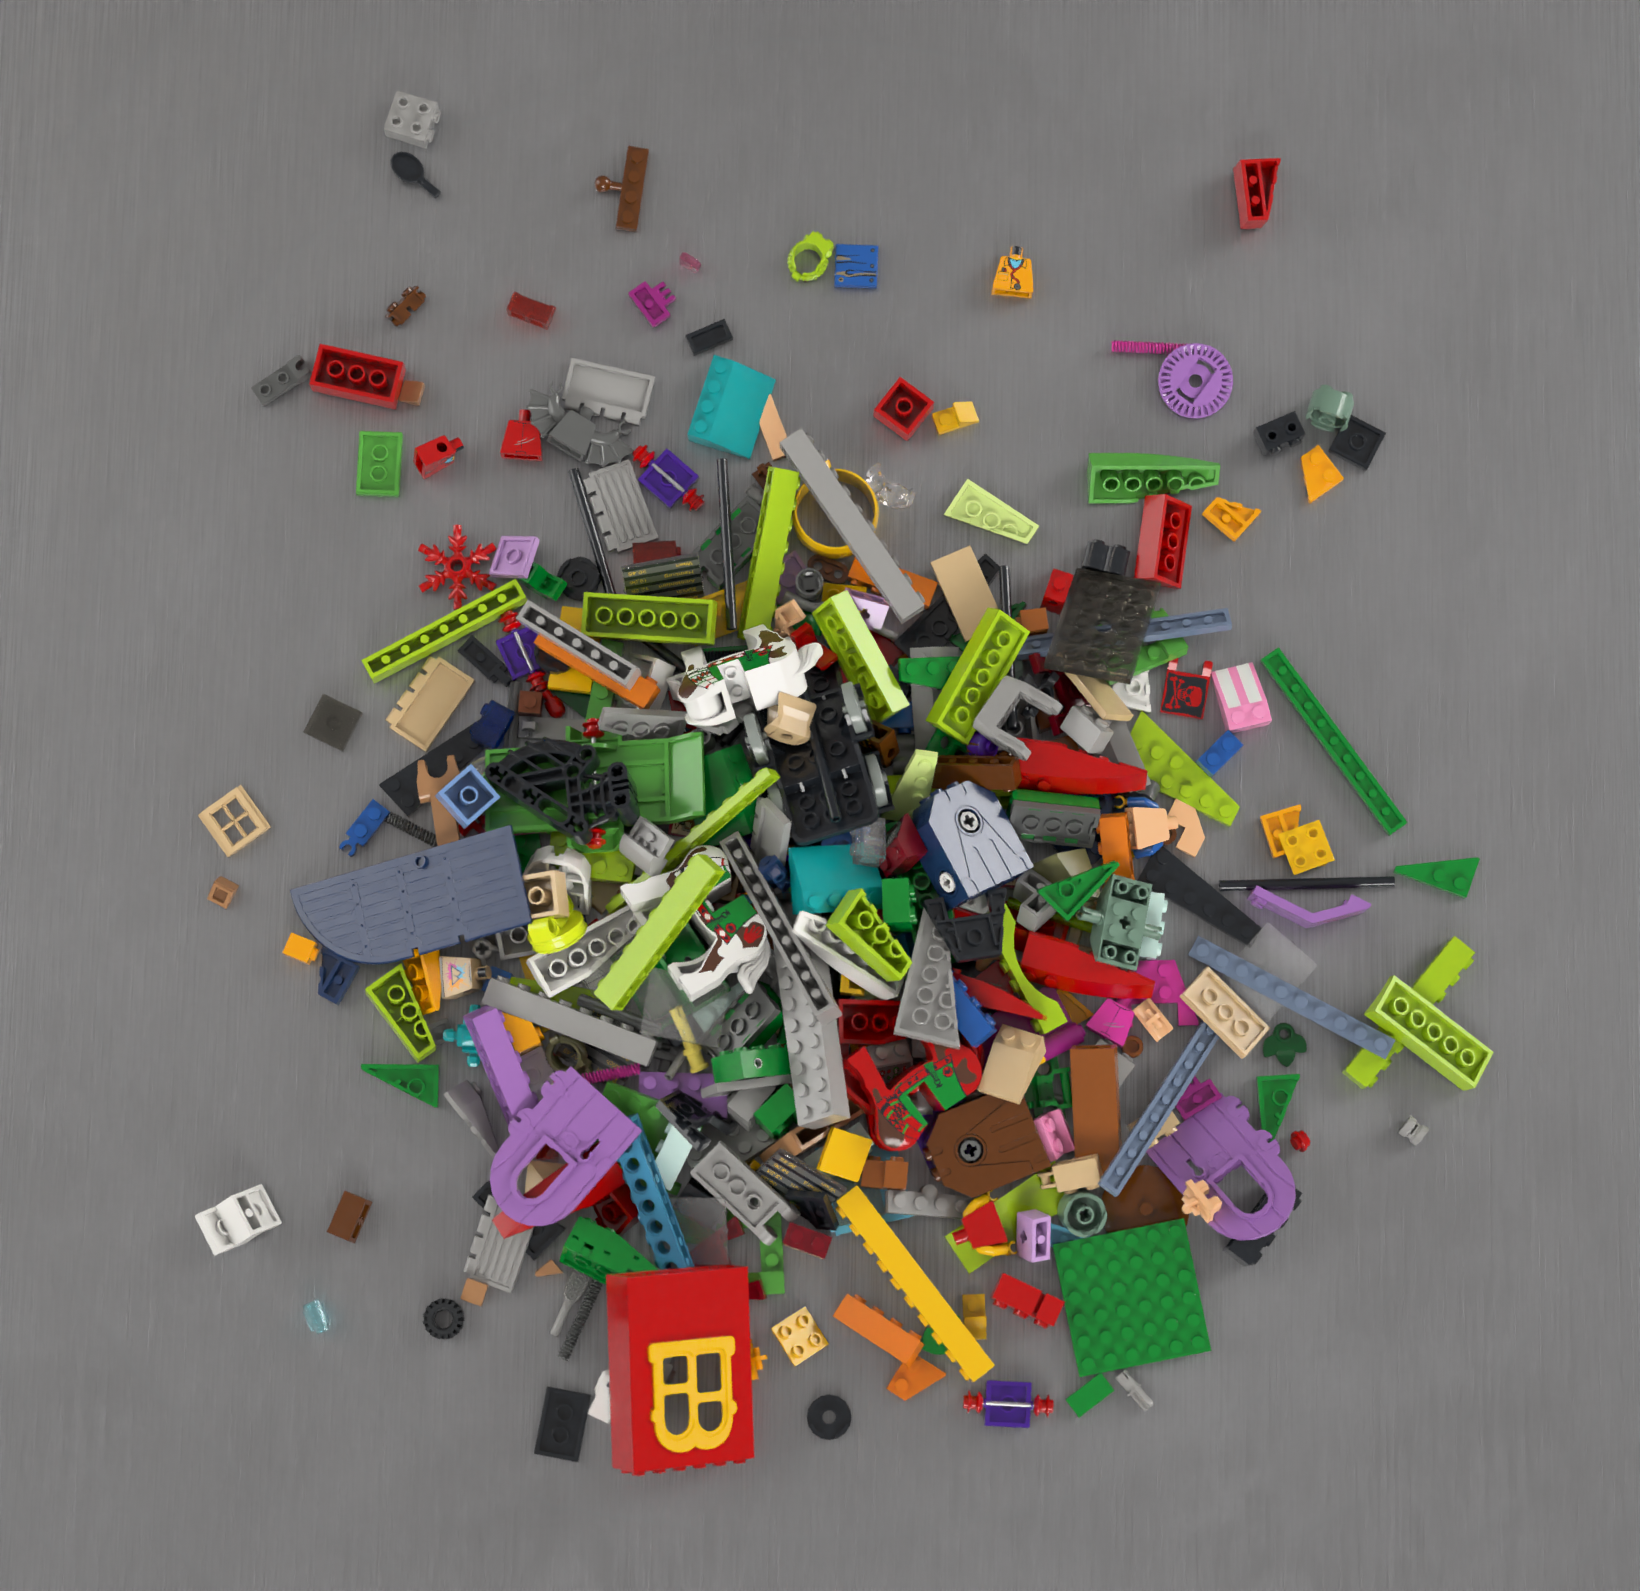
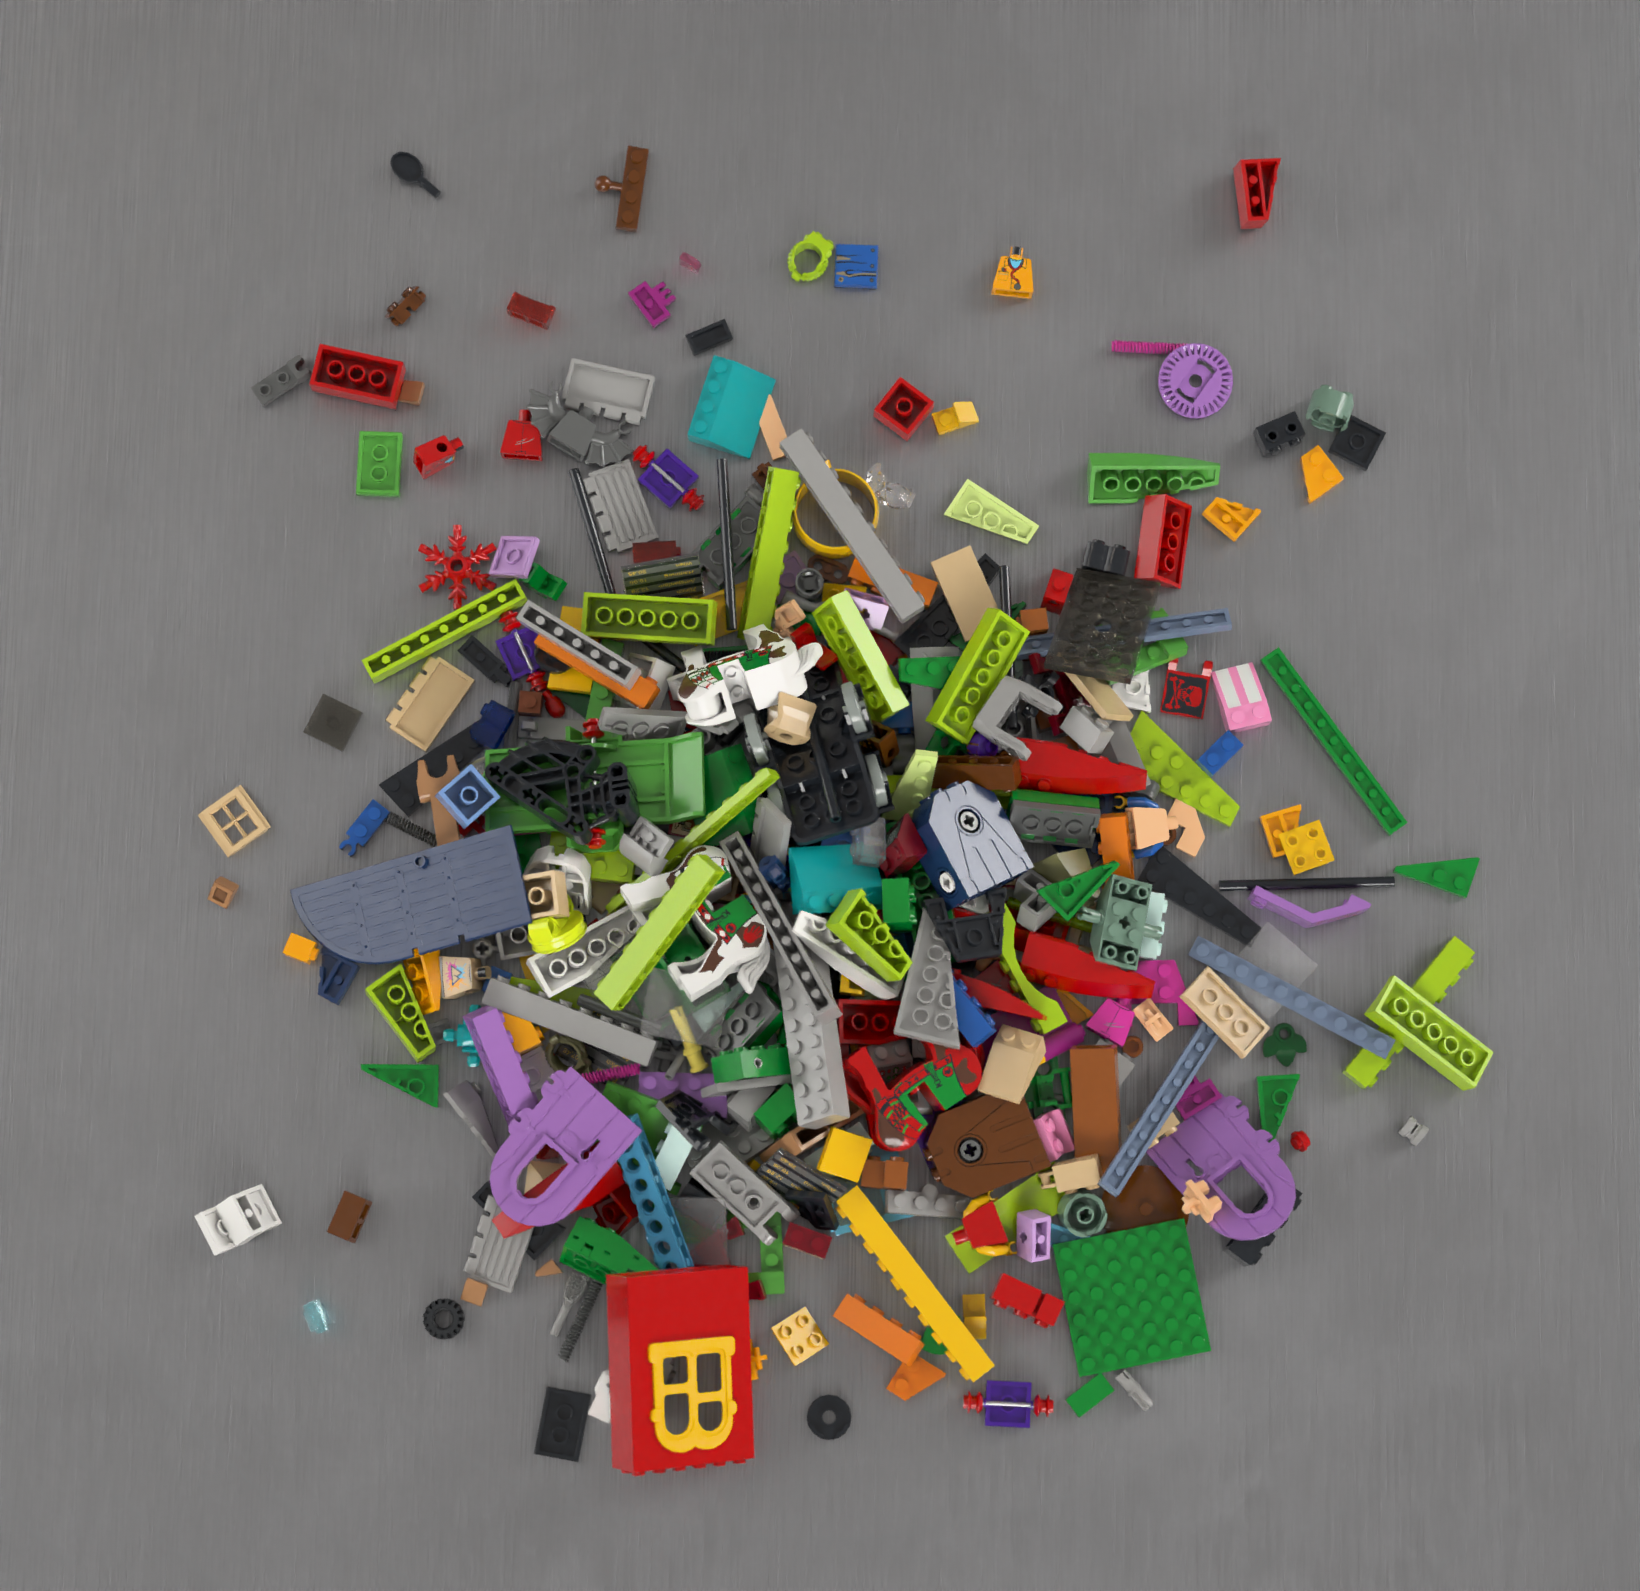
(412, 119): light grey brick -> none
(581, 577): black tile -> none

